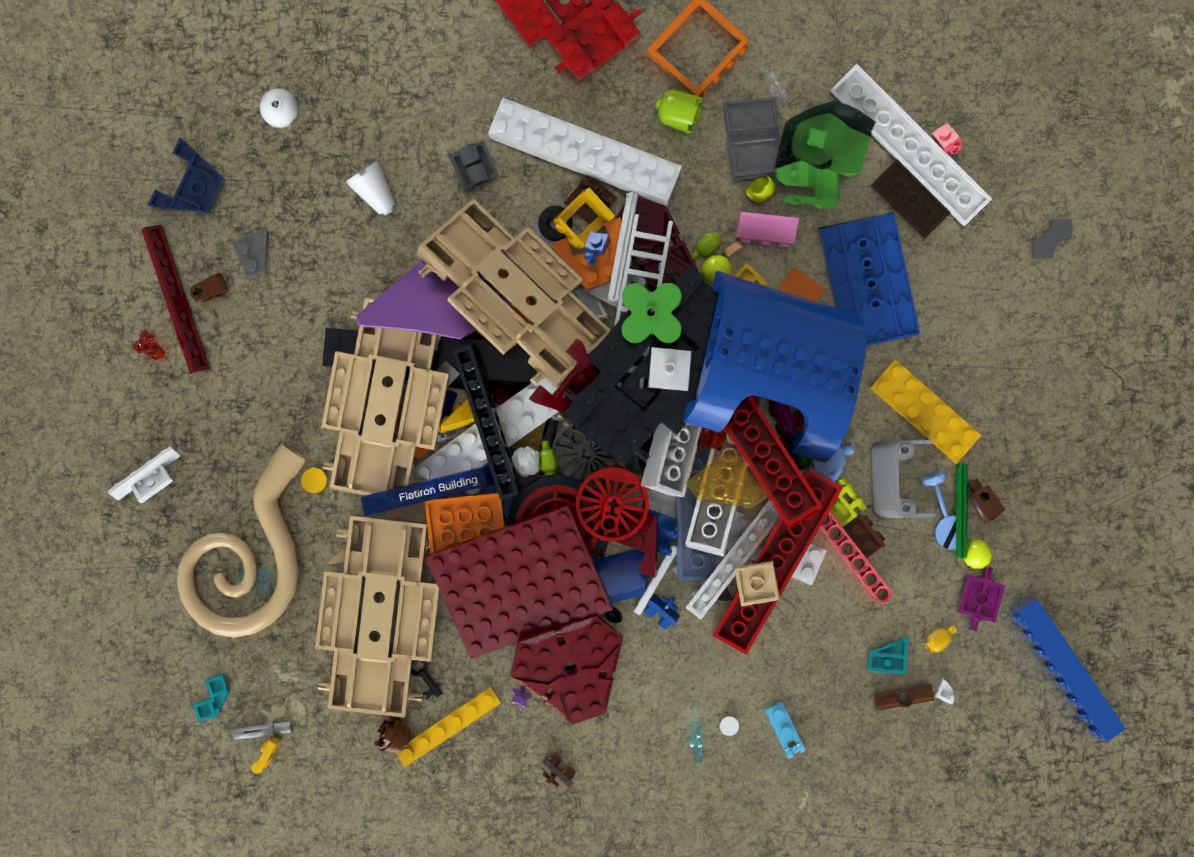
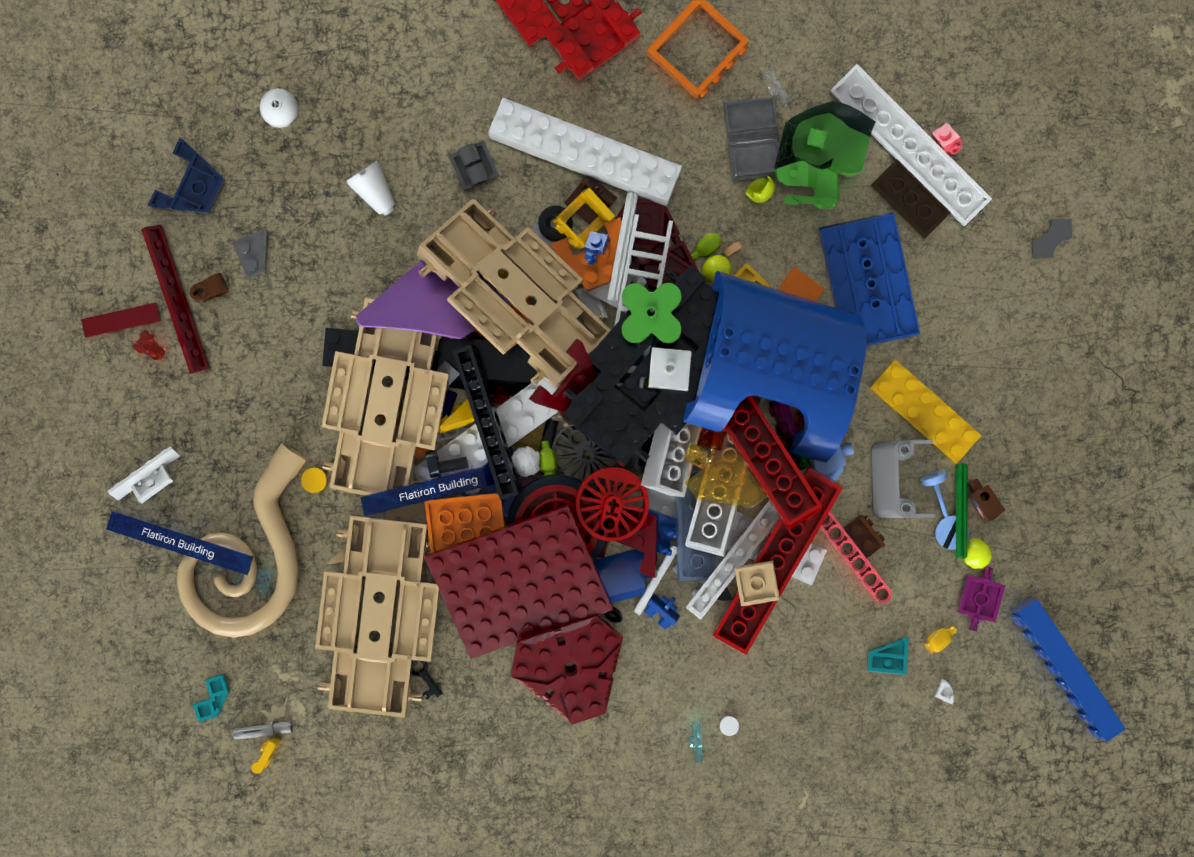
(121, 320): none -> dark red tile
(180, 543): none -> clear blue tile
(393, 735): reddish brown cone -> none
(436, 468): none -> black piece
(449, 726): yellow plate -> none
(520, 696): medium lavender plant -> none
(563, 778): reddish brown hips -> none
(680, 110): lime cylinder -> none
(698, 456): none -> clear yellow bracket
(766, 229): bright pink slope -> none
(784, 729): medium azure plate -> none
(841, 509): neon yellow plate -> none
(916, 695): reddish brown piece -> none

